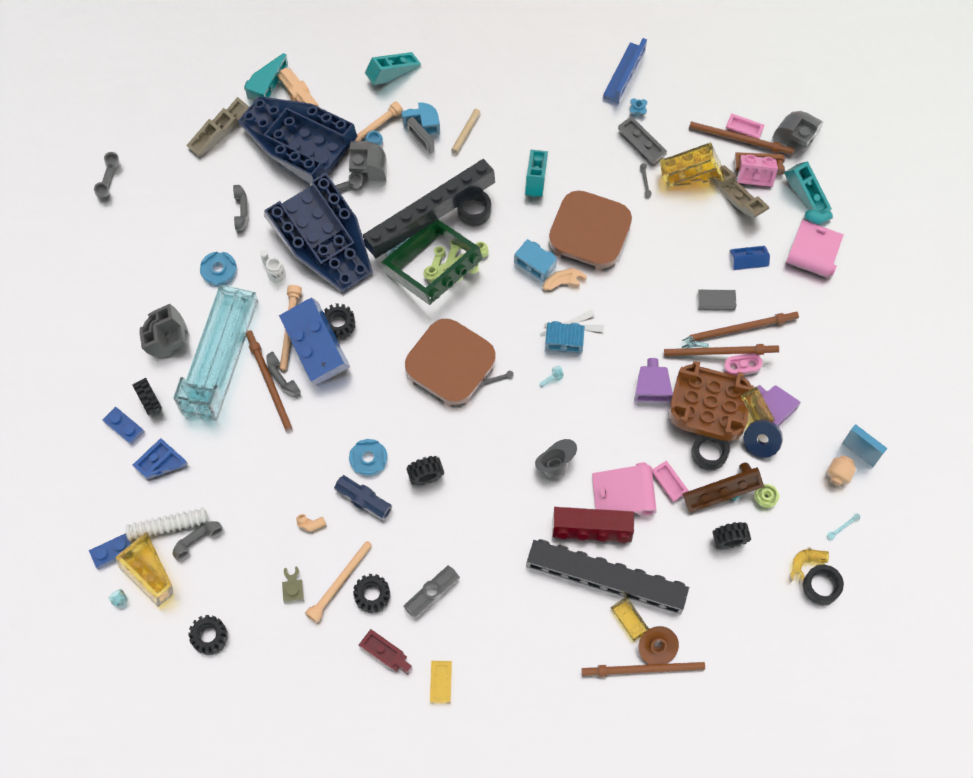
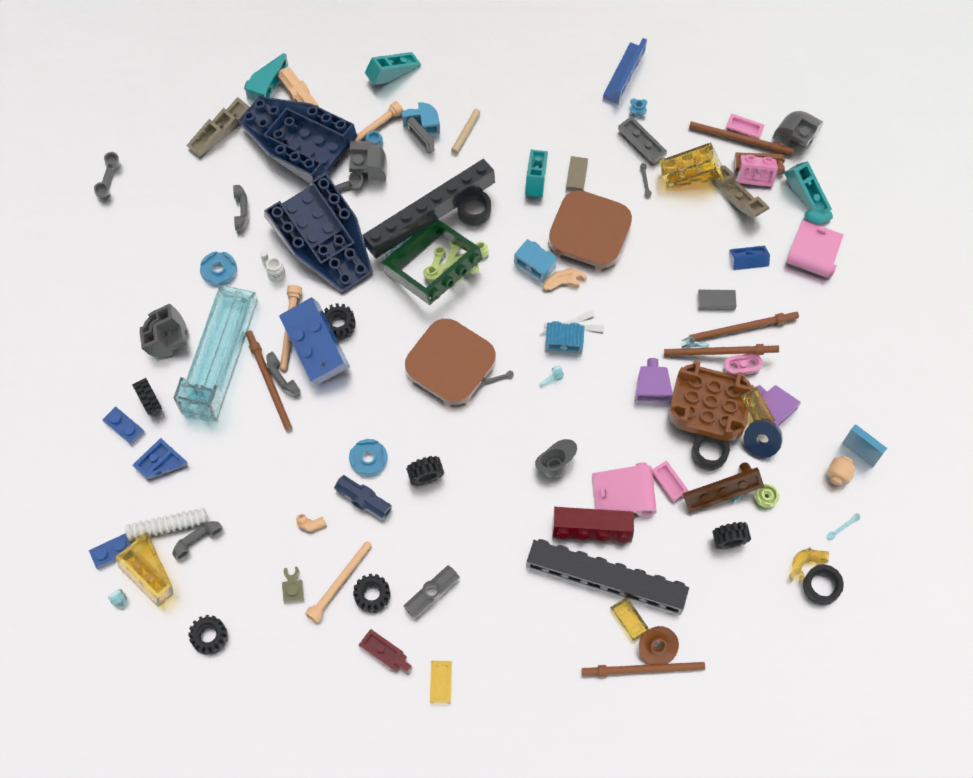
(576, 173): none -> dark tan tile

